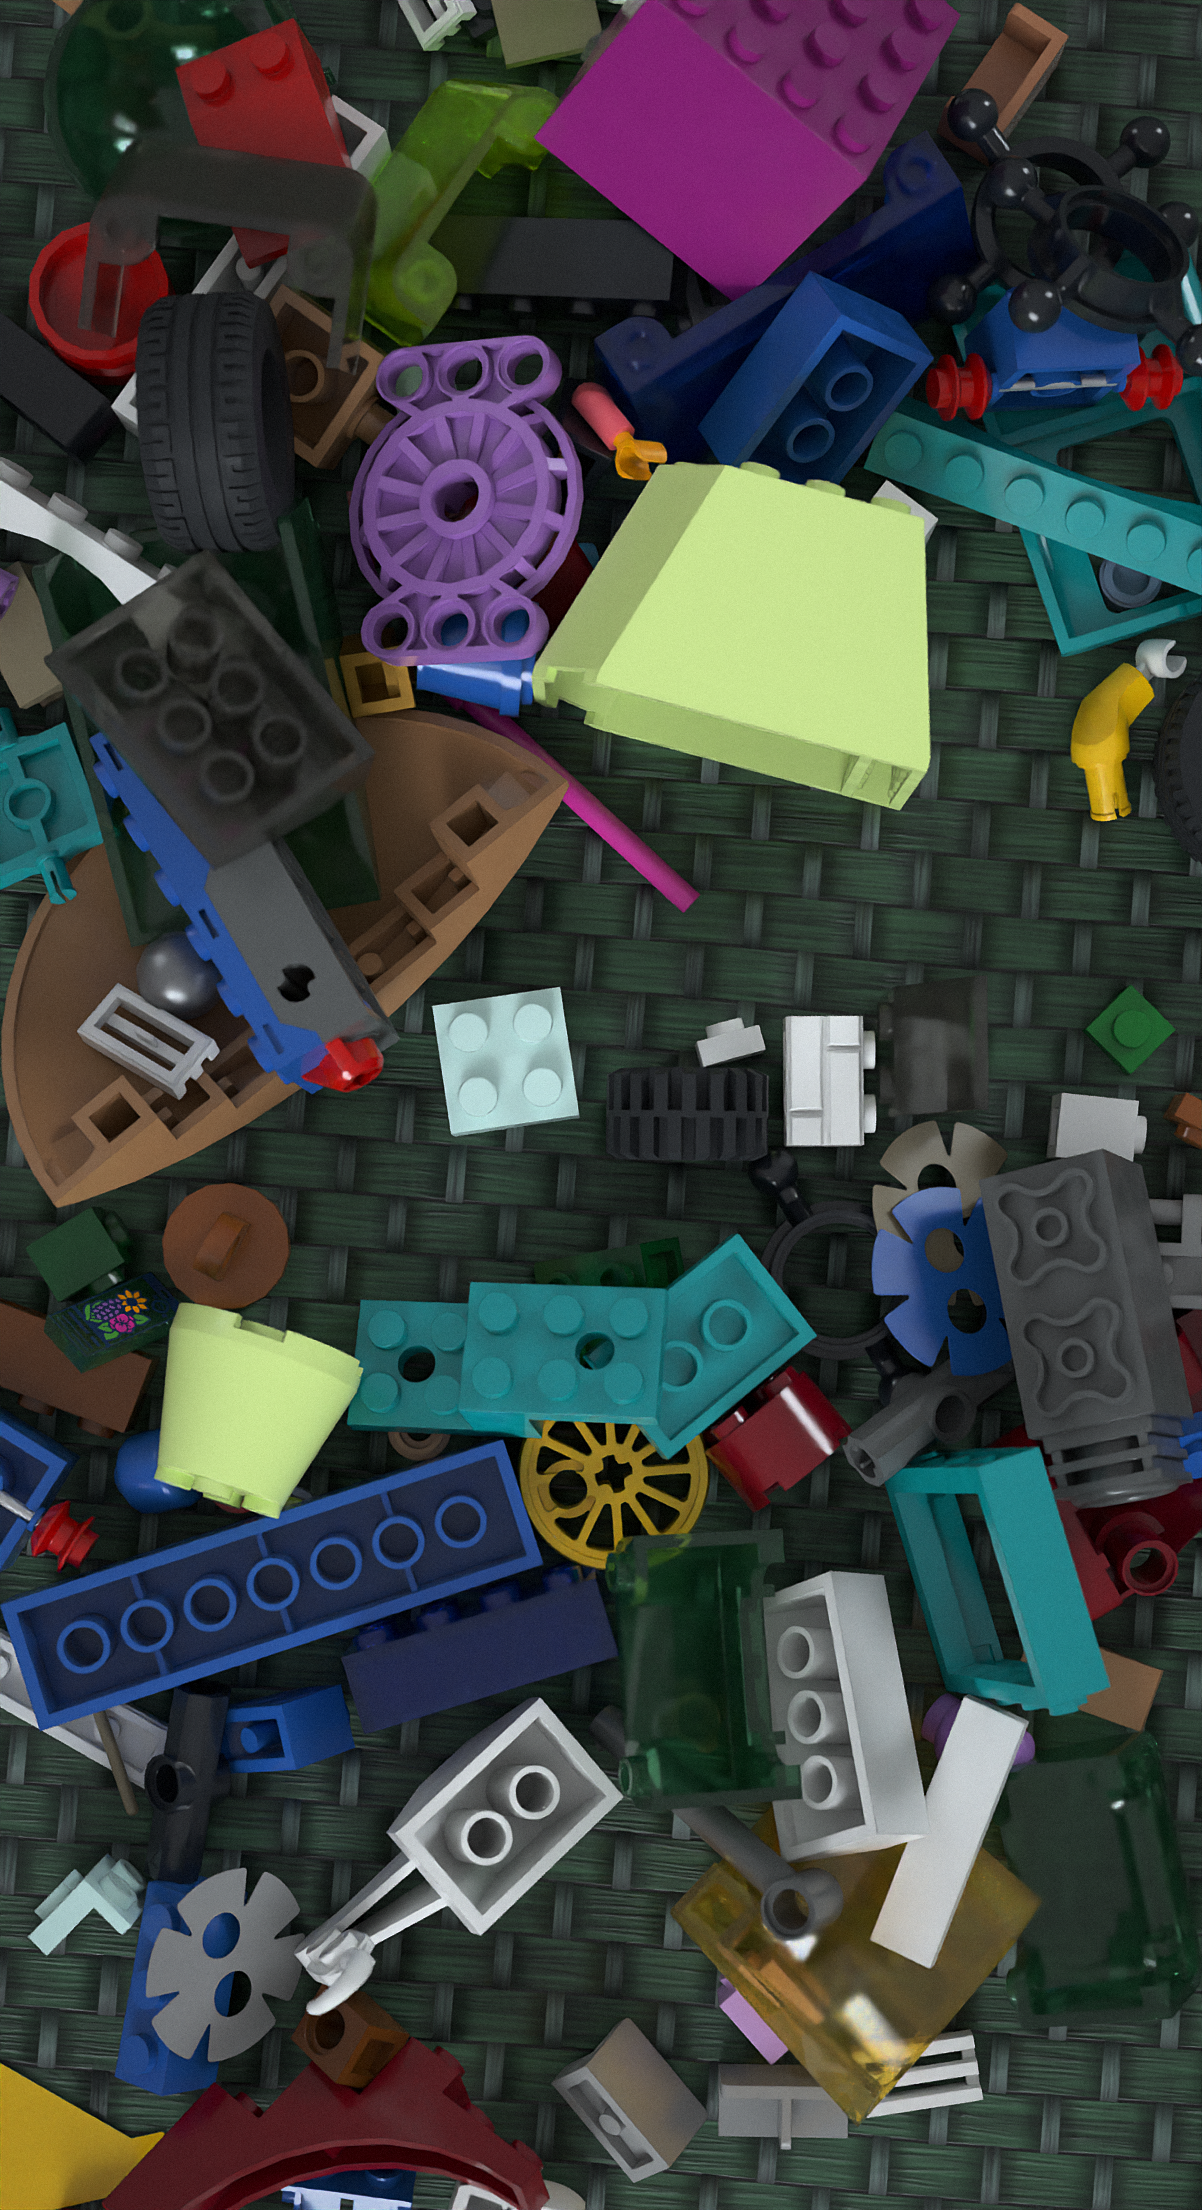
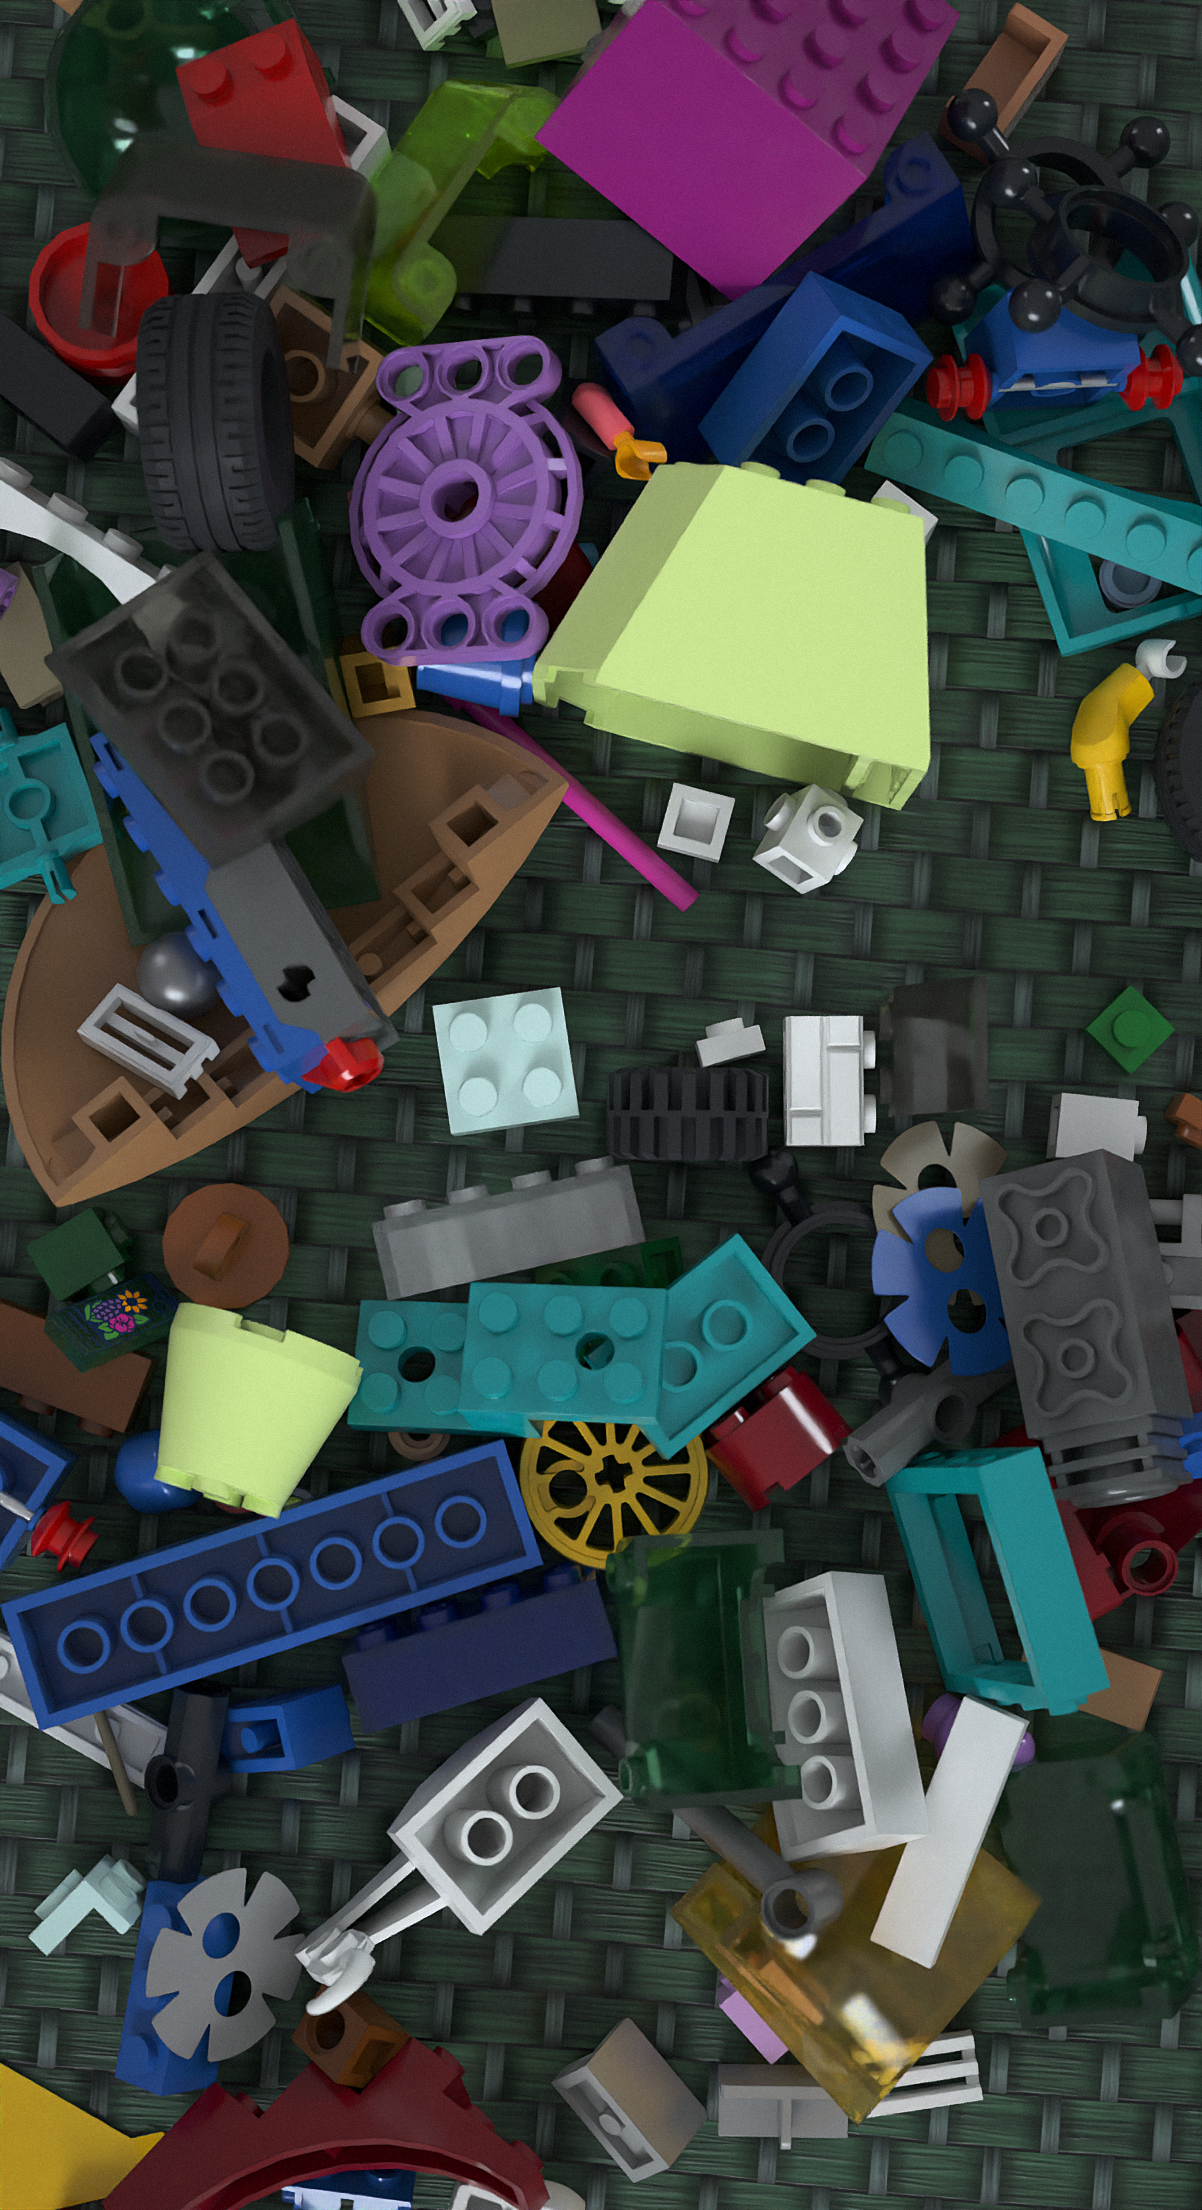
(509, 1230): none -> clear brick
(696, 822): none -> white plate
(808, 837): none -> white brick

